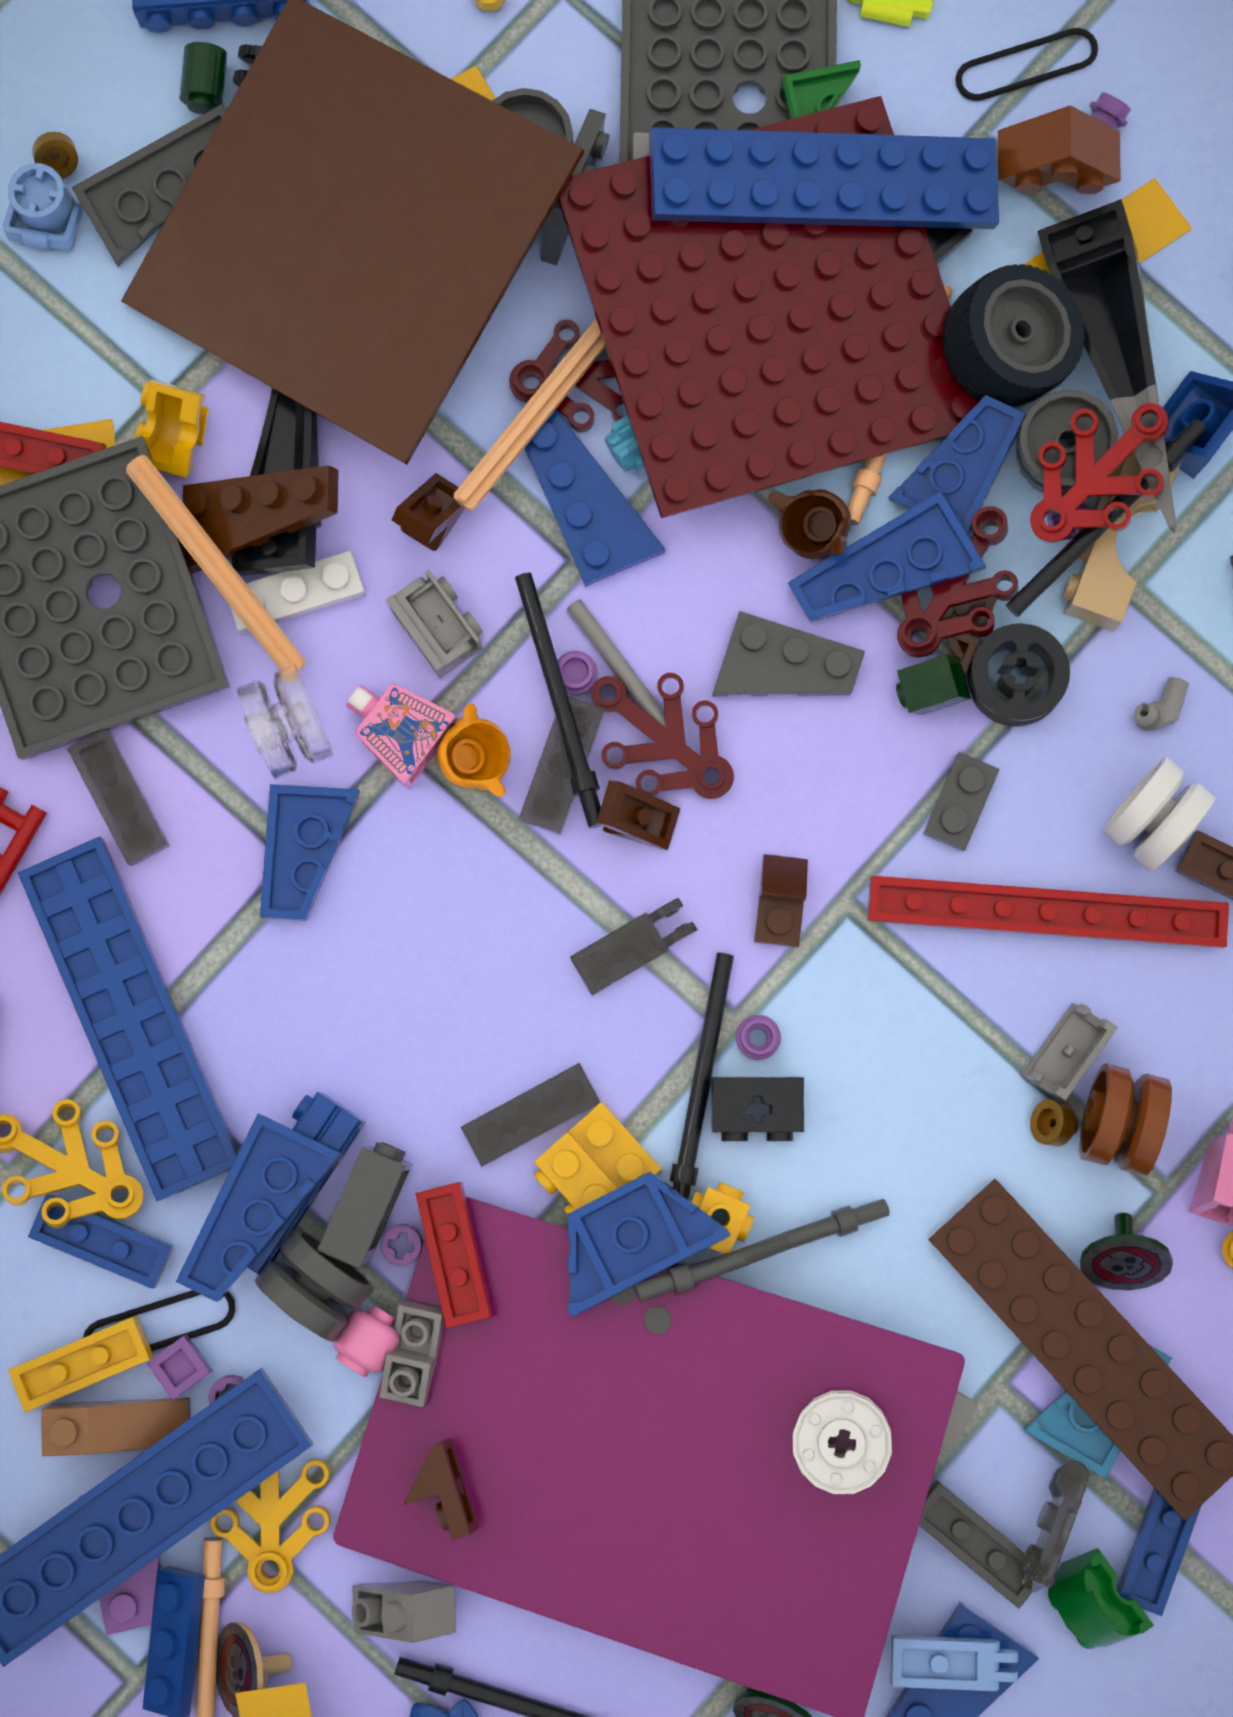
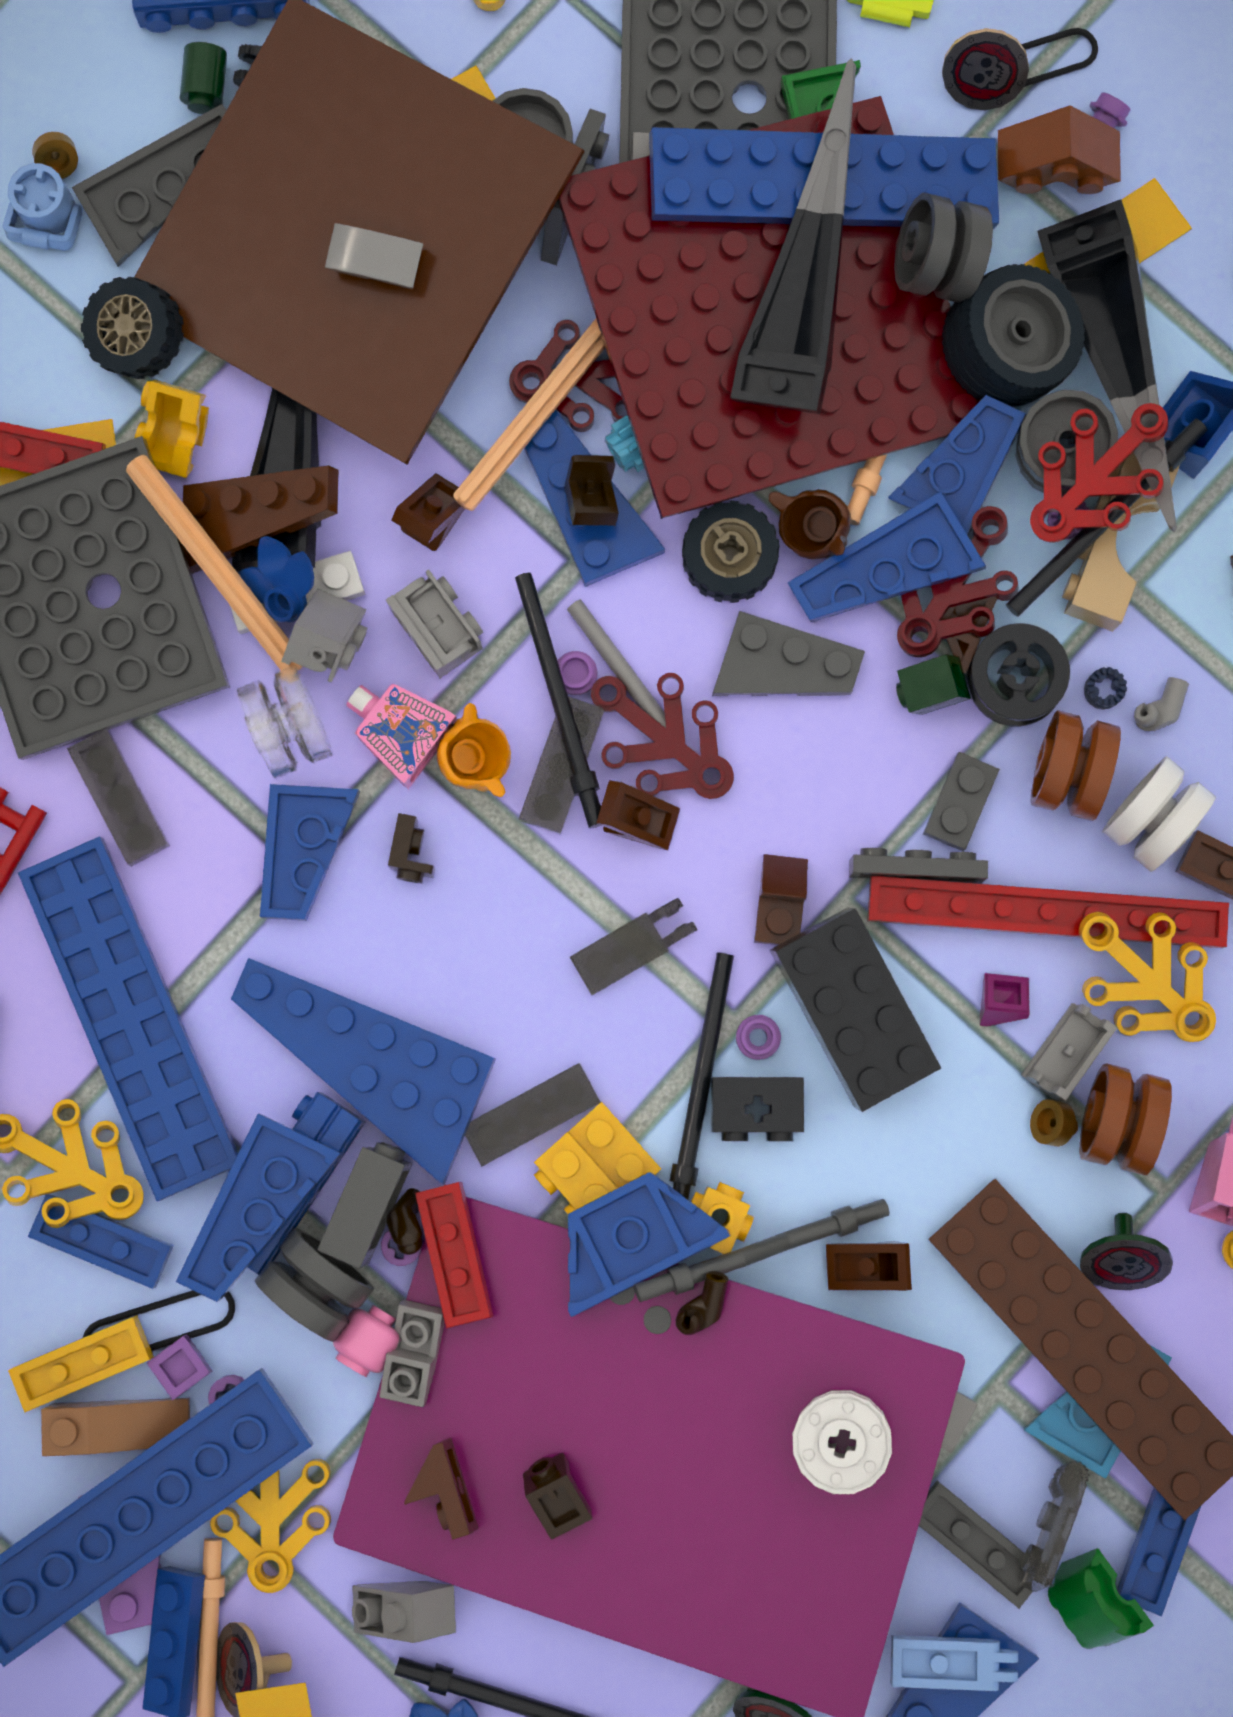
(132, 327): none -> black wheel
(280, 580): none -> blue plate
(326, 634): none -> light grey hinge
(373, 255): none -> light grey slope
(391, 1071): none -> blue wing
(404, 1224): none -> dark brown arm
(408, 841): none -> dark brown bracket
(555, 1495): none -> dark brown bracket
(591, 490): none -> dark brown bracket
(705, 1308): none -> dark brown arm
(730, 551): none -> black wheel
(793, 330): none -> black plate
(855, 1009): none -> black brick
(869, 1266): none -> reddish brown slope
(919, 865): none -> dark grey plate
(943, 247): none -> dark grey wheel
(985, 69): none -> shield
(1004, 999): none -> magenta slope
(1075, 765): none -> dark orange wheel
(1118, 684): none -> dark blue bush
(1152, 982): none -> yellow plant

